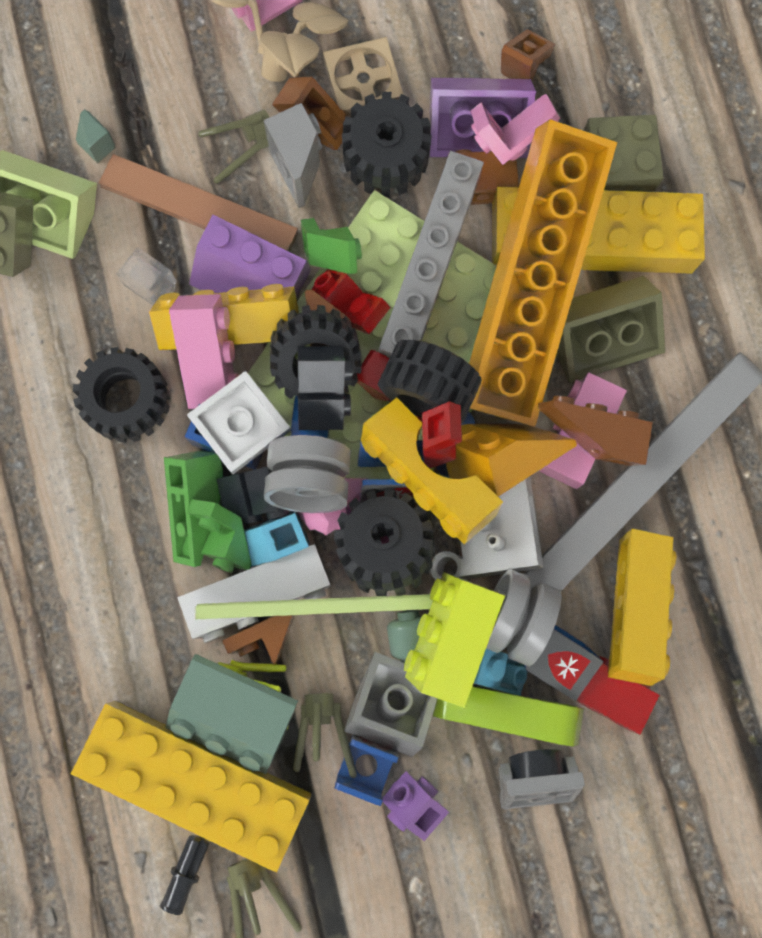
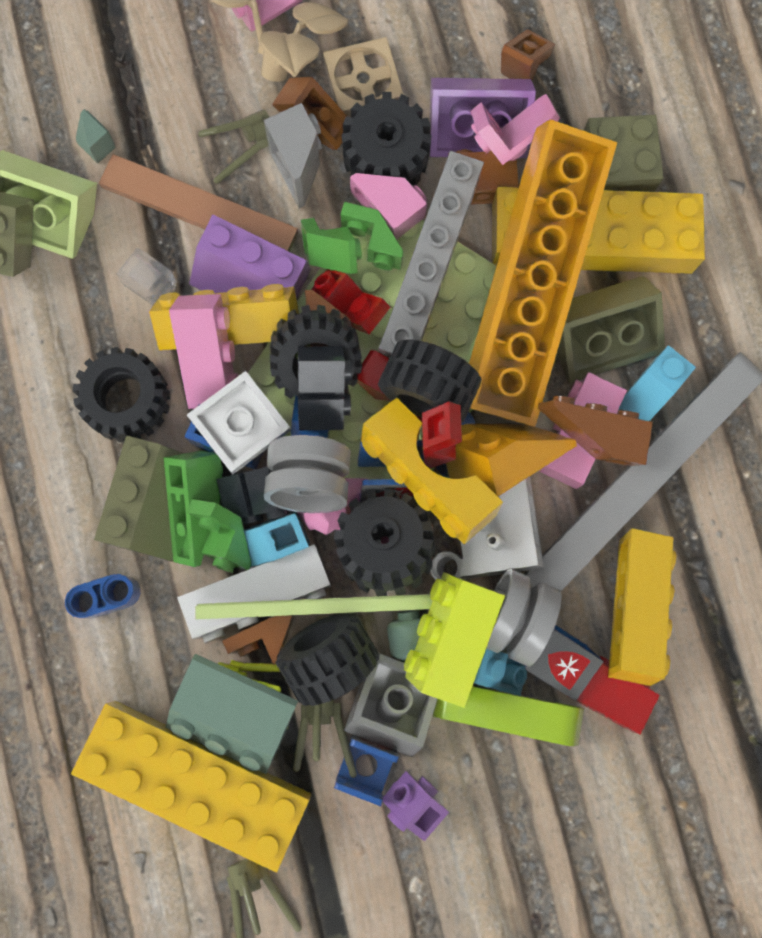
(102, 595): none -> blue beam
(137, 501): none -> olive slope
(184, 875): black axle -> none
(327, 659): none -> black tyre
(383, 247): none -> bright green slope
(394, 199): none -> bright pink slope
(539, 779): light grey piece -> none
(657, 384): none -> medium azure slope

